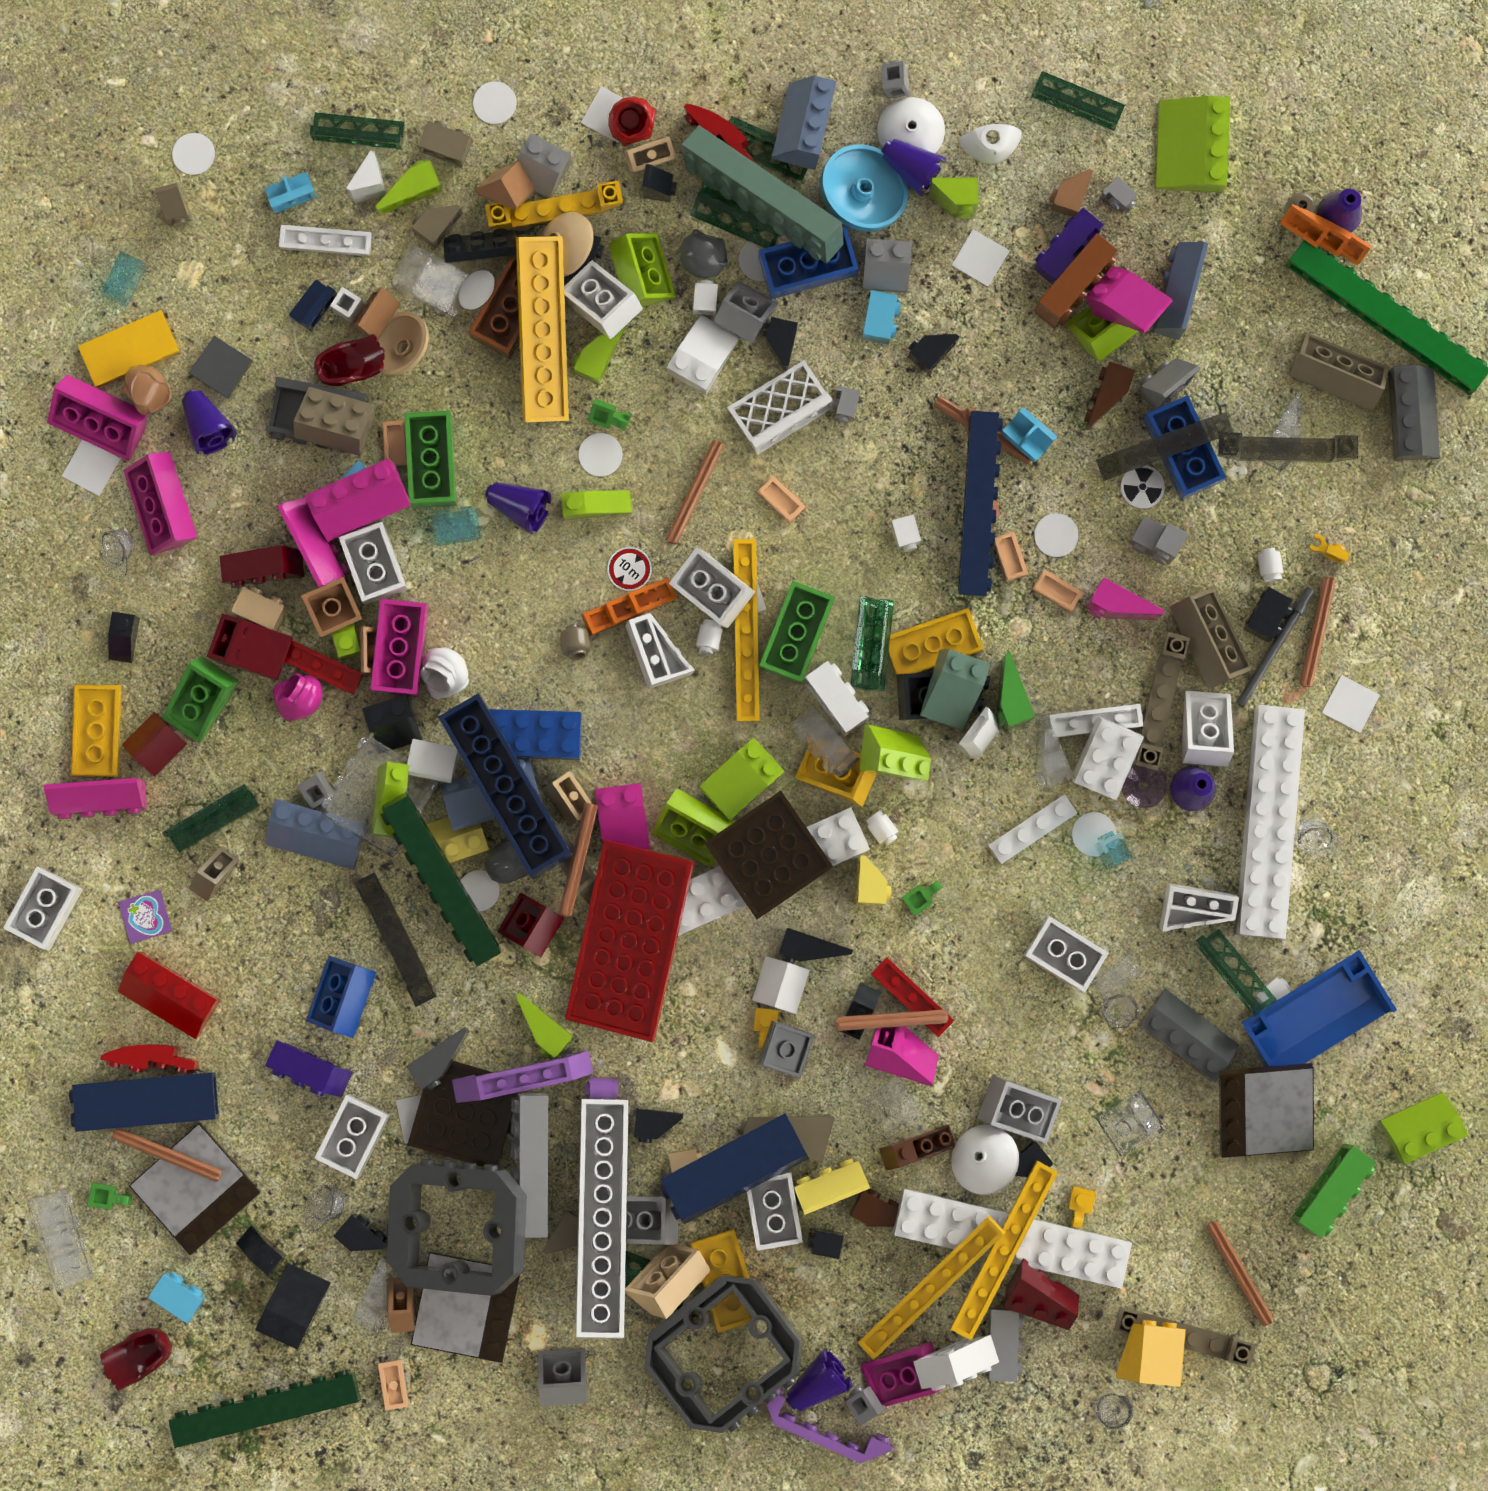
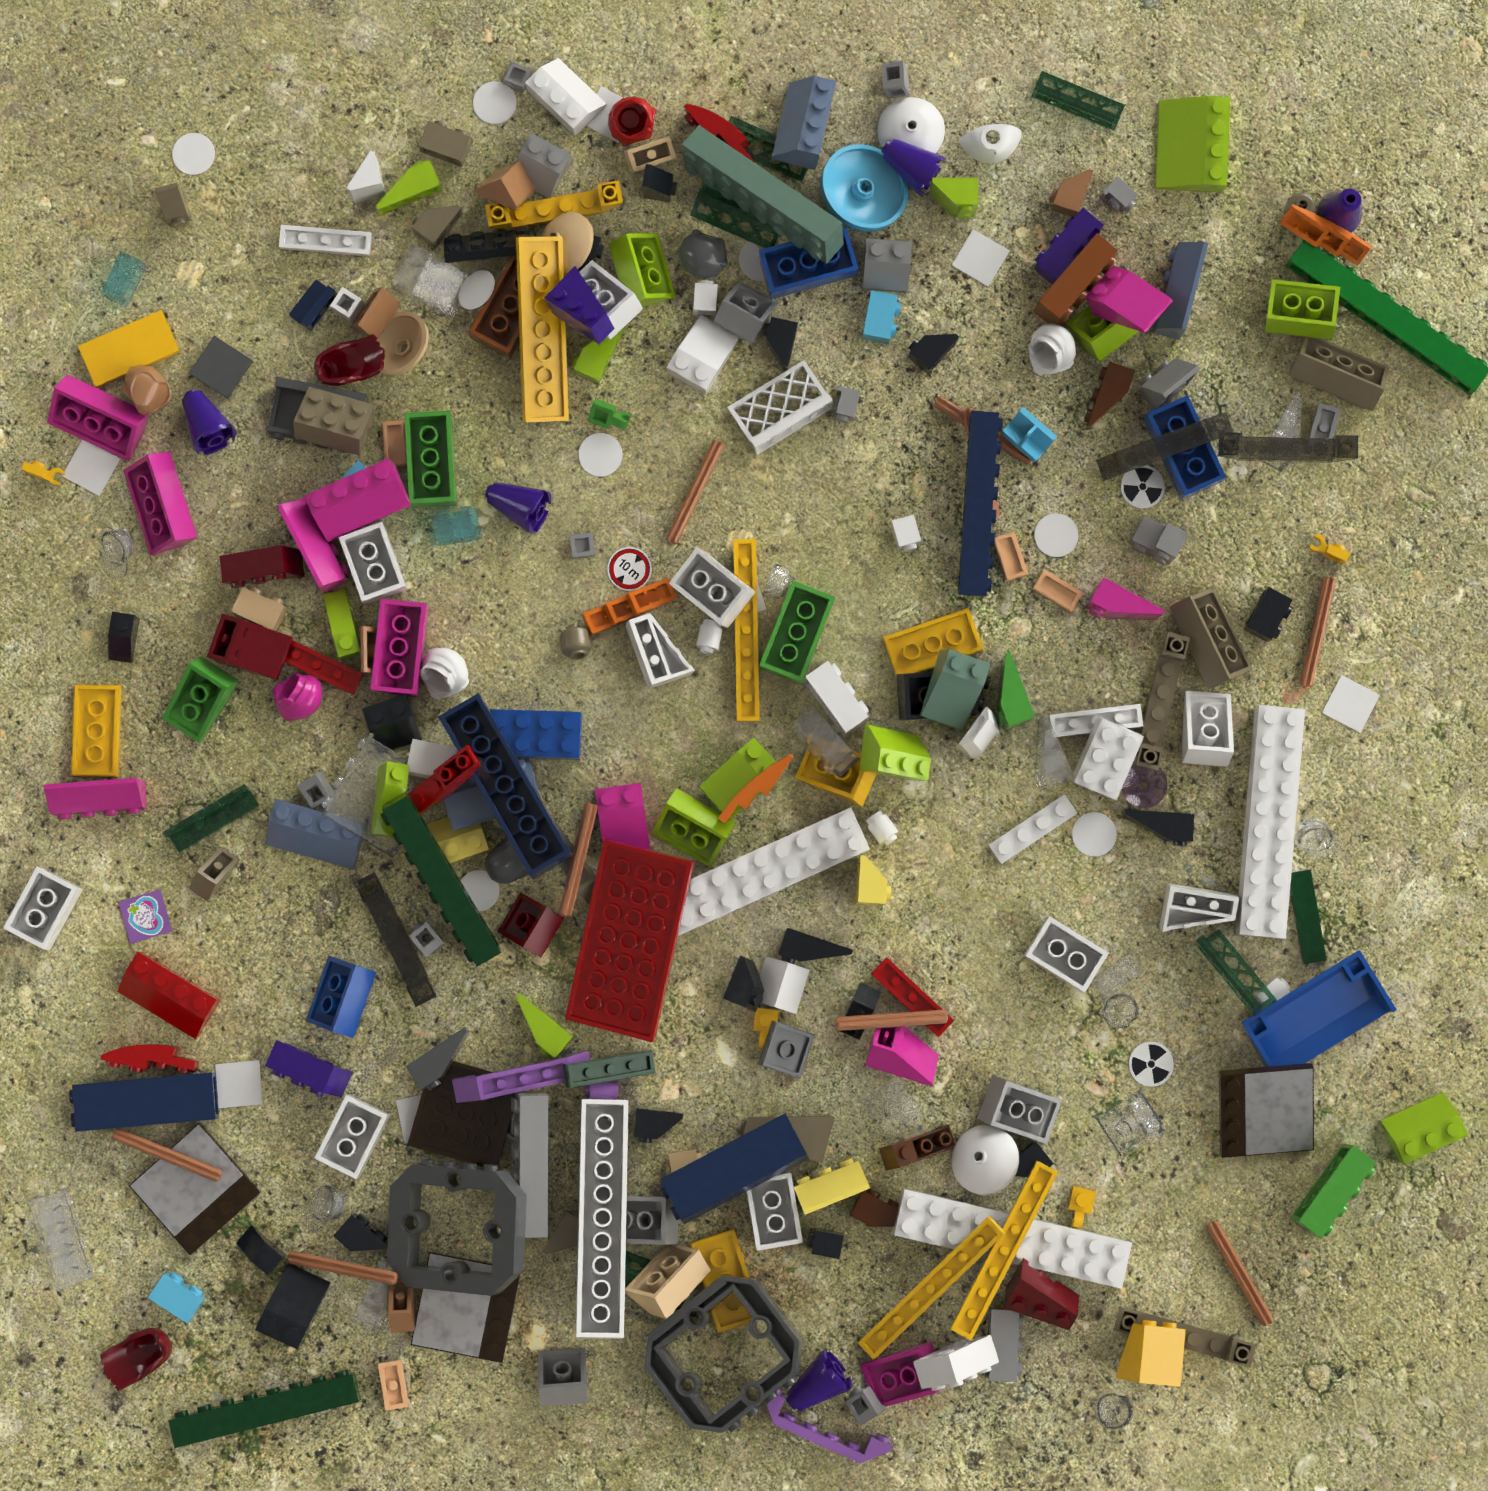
(38, 470): none -> yellow plate
(105, 1196): bright green plate -> none
(154, 744): dark red slope -> none
(238, 1084): none -> white sticker
(290, 192): medium azure panel -> none
(331, 607): medium nougat slope -> none
(342, 1267): none -> nougat axle
(357, 136): clear green fence -> none
(426, 948): none -> light grey brick
(445, 780): none -> red slope
(517, 76): none -> light grey tile
(564, 95): none -> white slope
(568, 797): tan brick -> none
(579, 307): none -> dark purple wedge
(582, 545): none -> light grey plate
(595, 504): lime slope -> none
(609, 1068): none -> dark green tile
(745, 985): none -> black slope
(763, 782): none -> orange slope
(768, 855): dark brown plate -> none
(778, 582): none -> clear hair
(781, 499): light nougat tile -> none
(875, 644): clear green fence -> none
(919, 898): bright green plate -> none
(1051, 349): none -> white helmet
(1112, 849): clear light blue brick -> none
(1151, 1064): none -> white sticker
(1166, 825): none -> black slope
(1187, 793): dark purple cone -> none
(1189, 1035): dark grey slope -> none
(1270, 565): white brick -> none
(1298, 610): dark grey bar -> none
(1302, 309): none -> lime slope
(1307, 917): none -> dark green tile
(1324, 421): none -> light grey plate
(1413, 413): dark grey slope -> none

